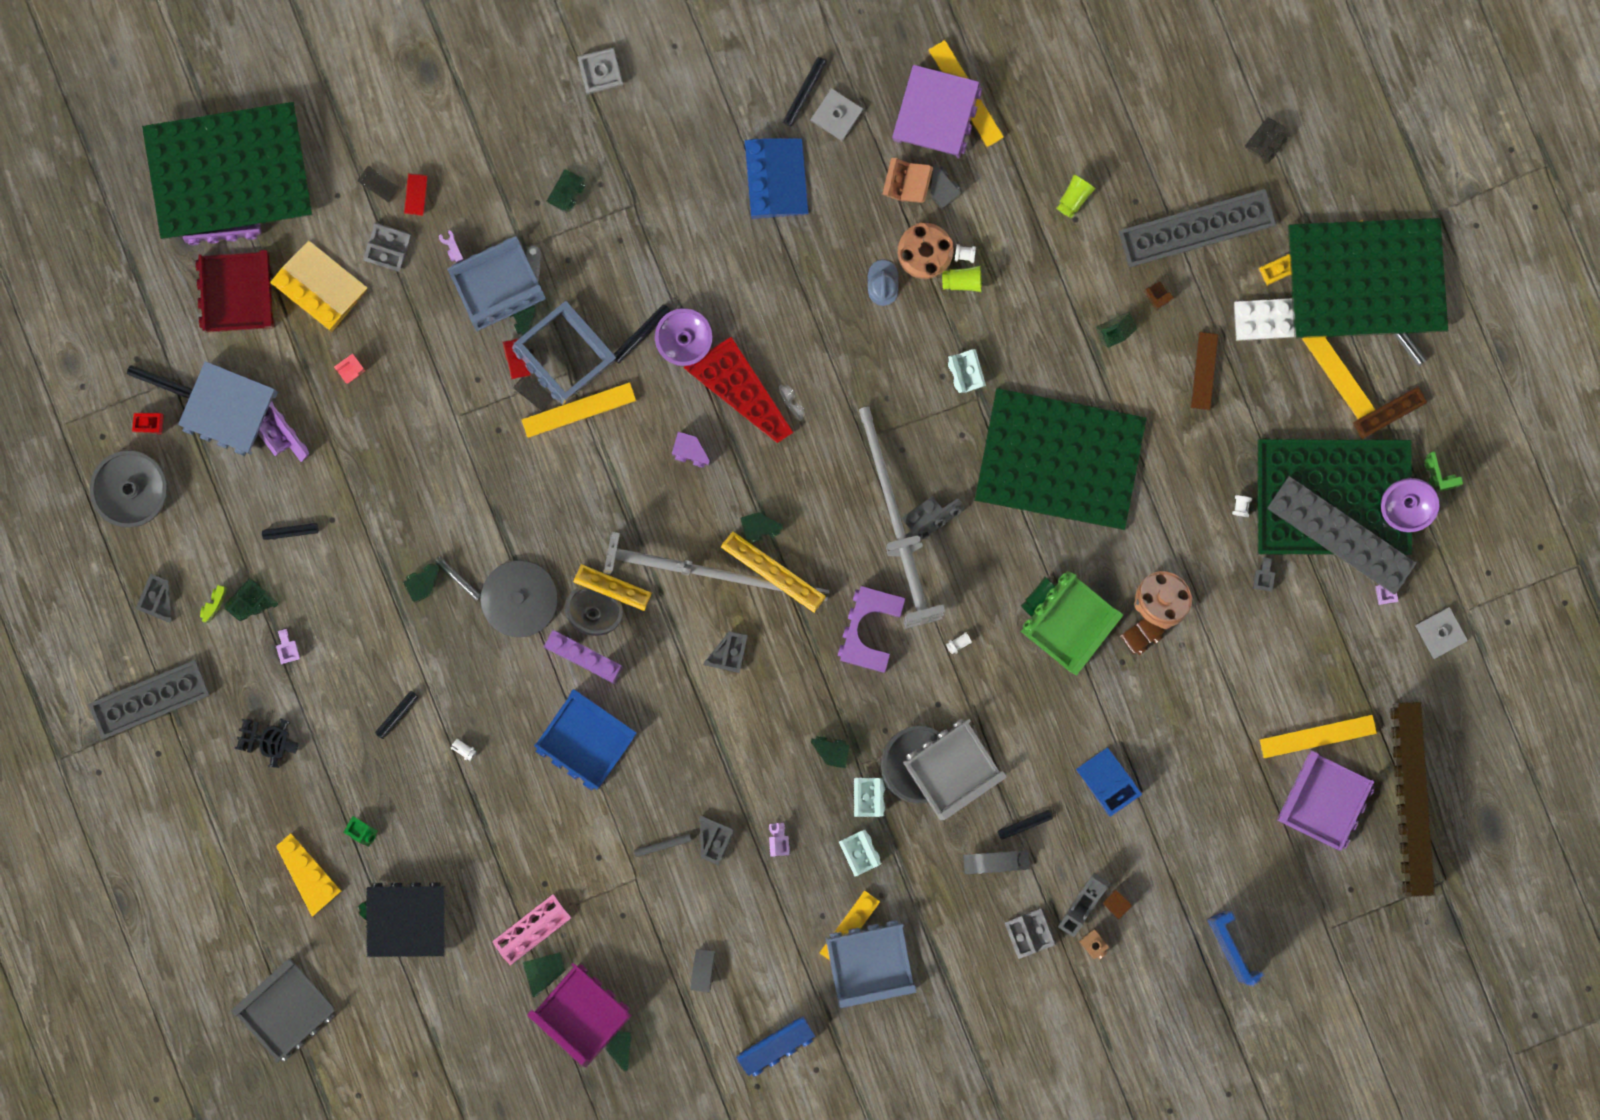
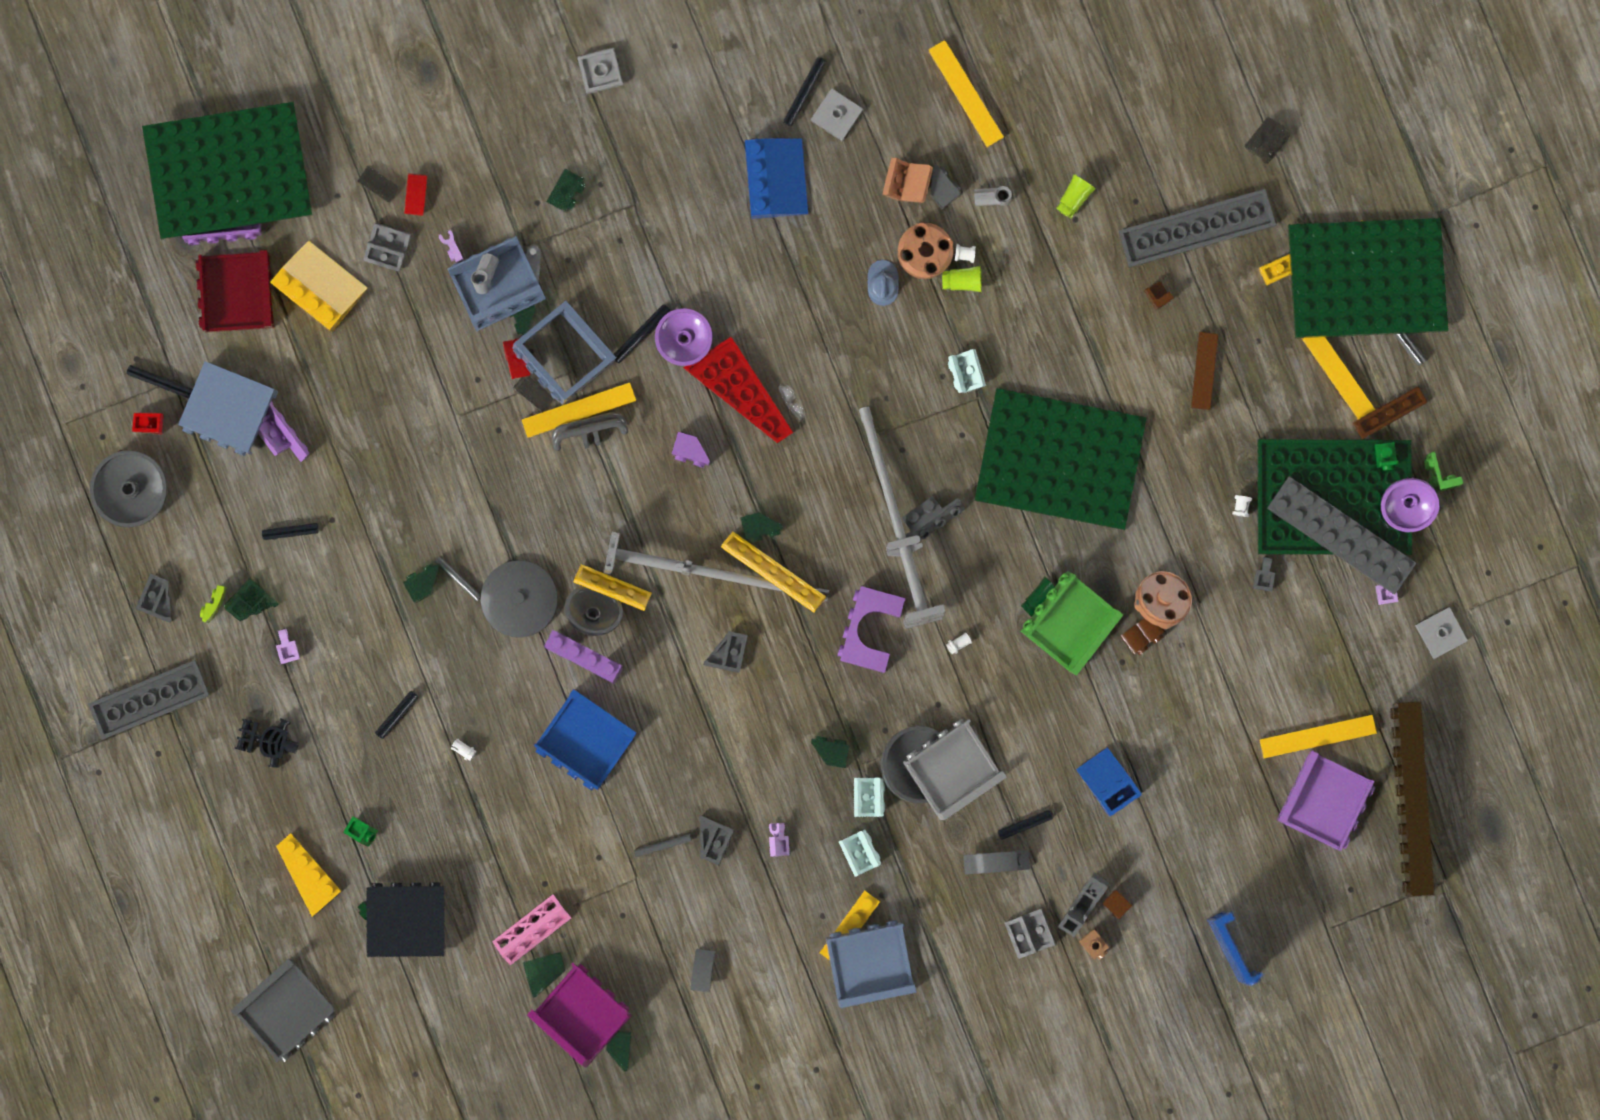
(349, 368): coral panel -> none
(484, 273): none -> light grey piece
(586, 426): none -> dark grey piece
(776, 1045): blue slope -> none
(937, 111): medium lavender panel -> none
(989, 196): none -> light grey piece
(1116, 330): clear green slope -> none
(1264, 319): white plate -> none
(1386, 456): none -> green bracket

